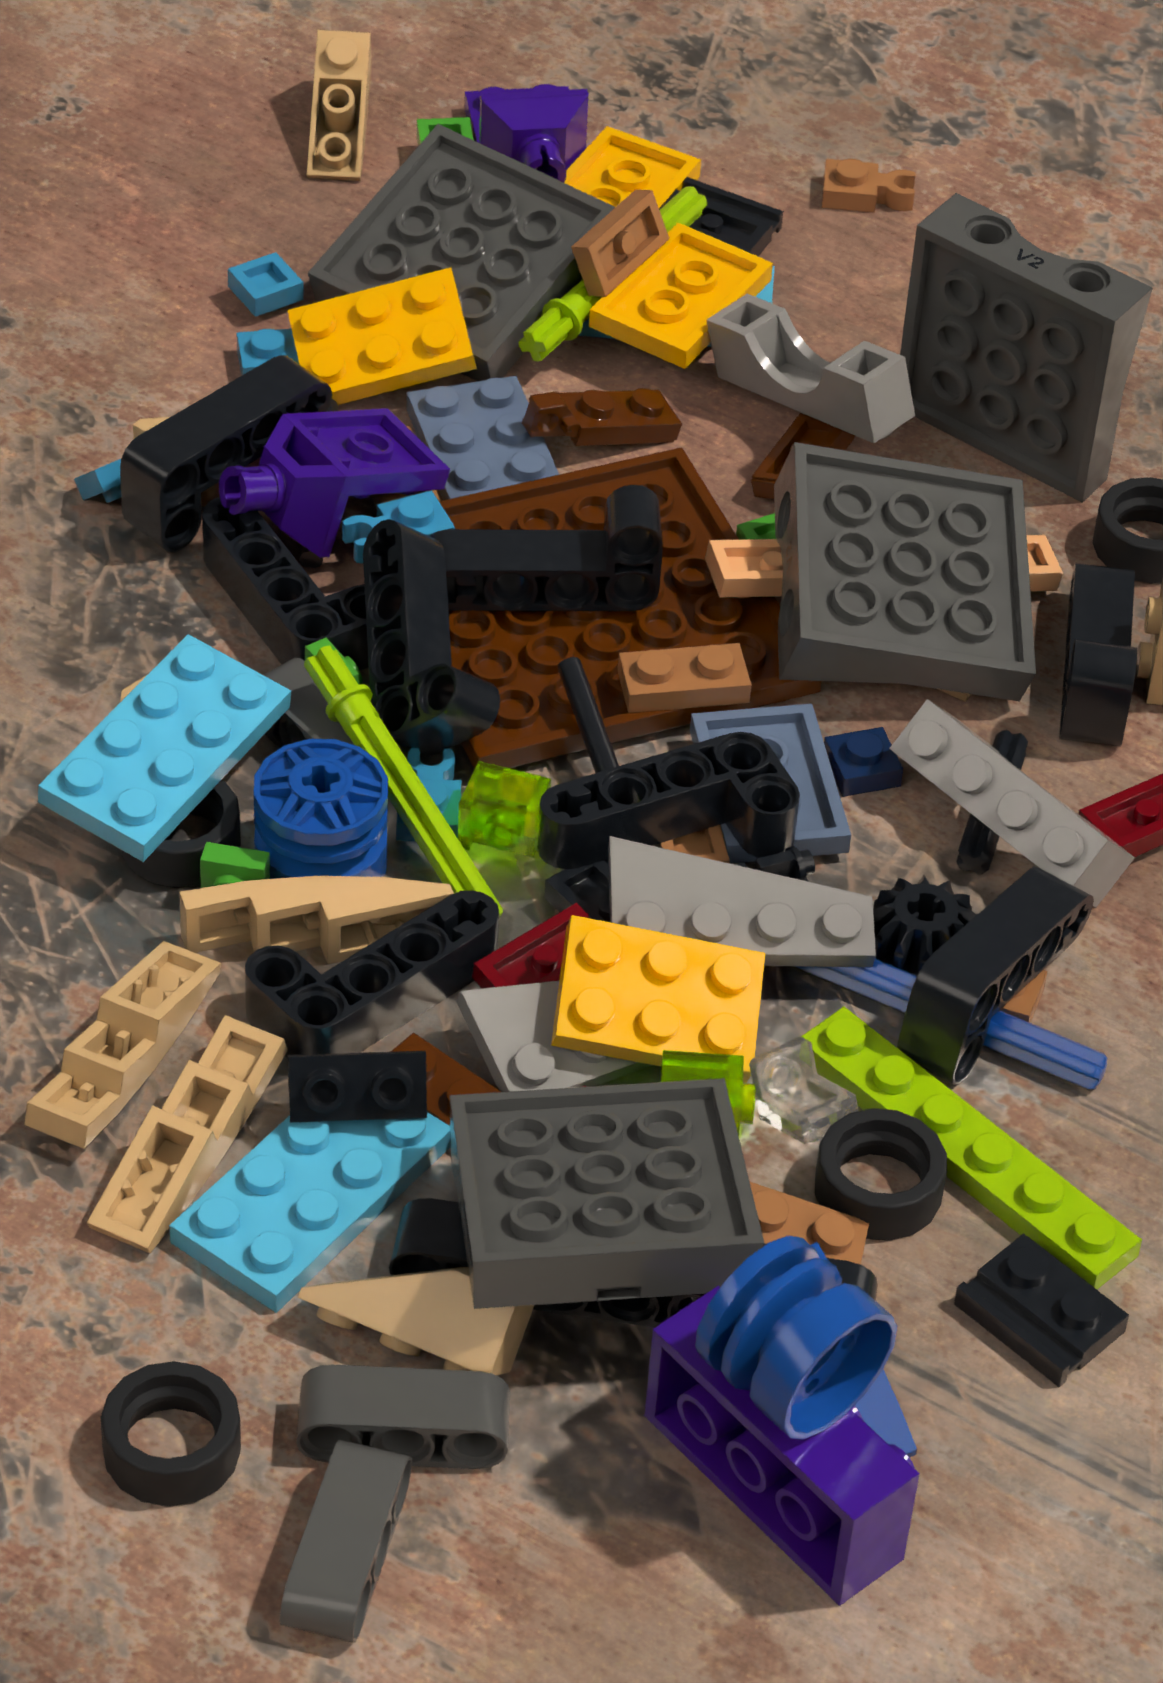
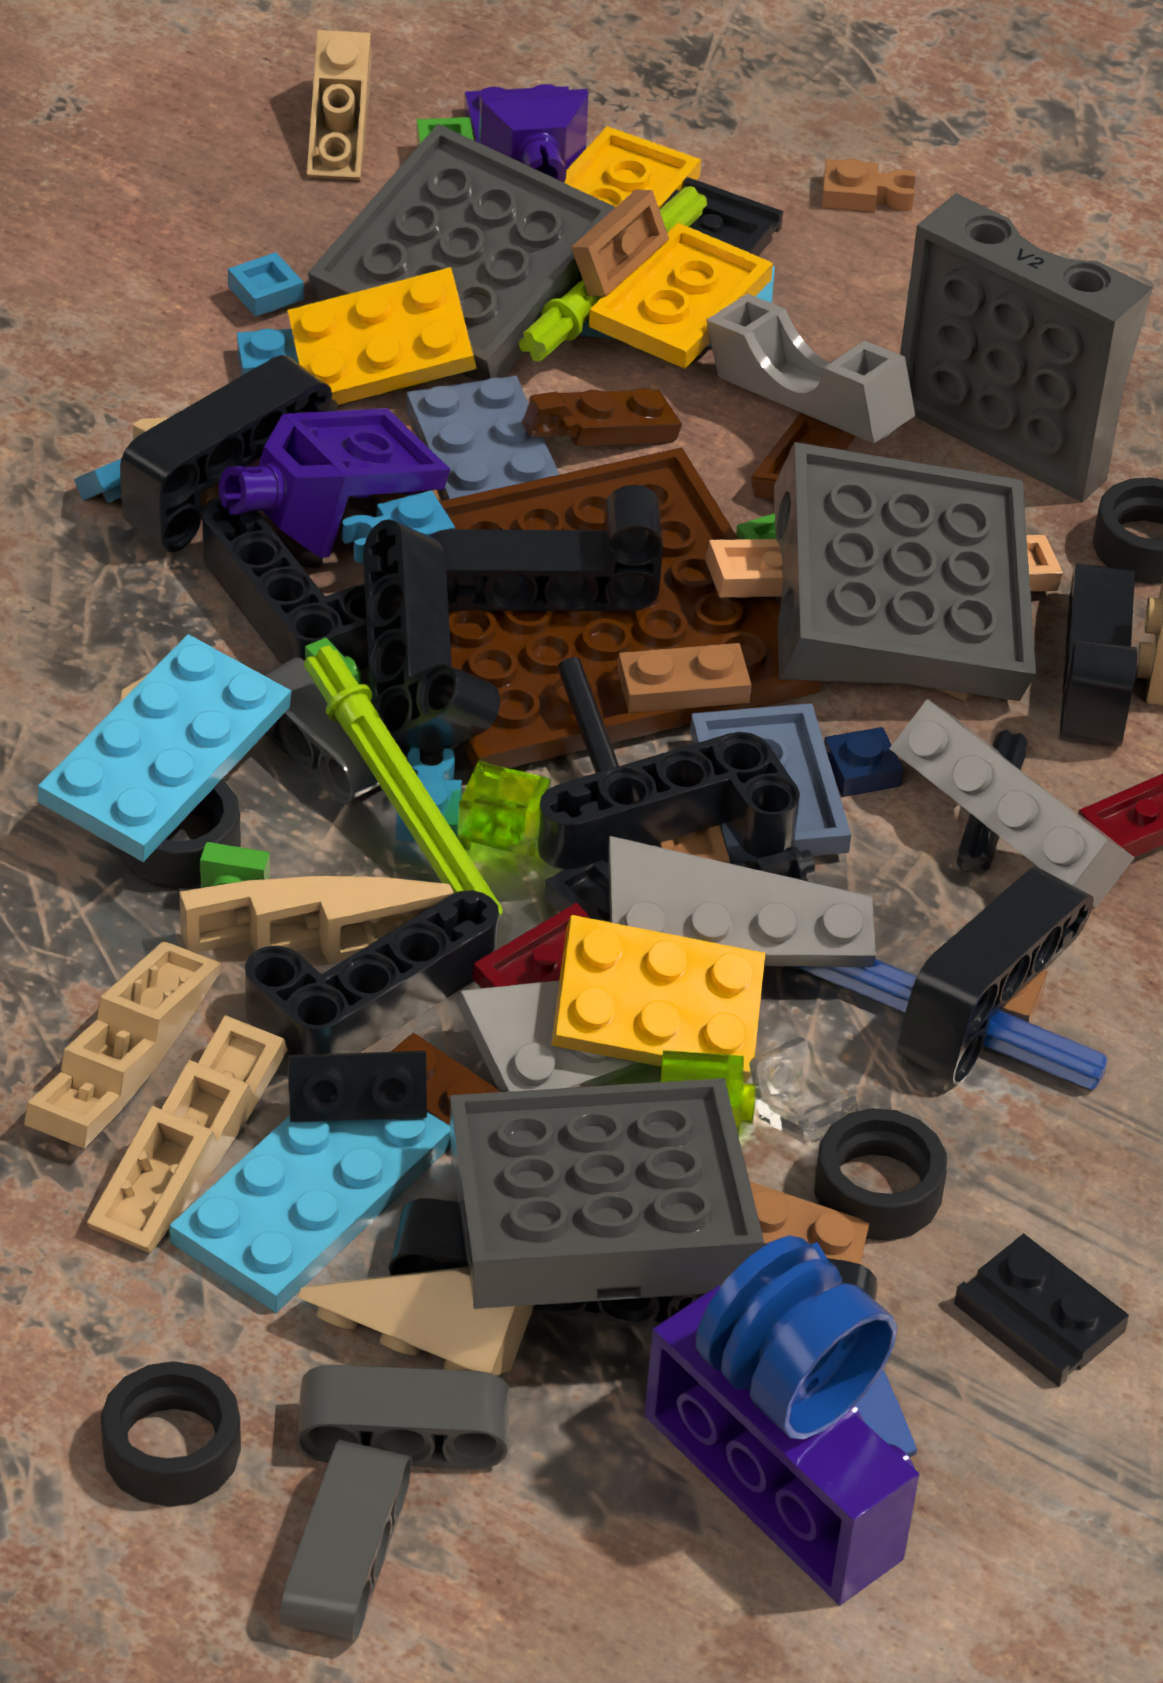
(322, 810): blue wheel -> none
(917, 921): black gear -> none
(979, 1153): lime plate -> none

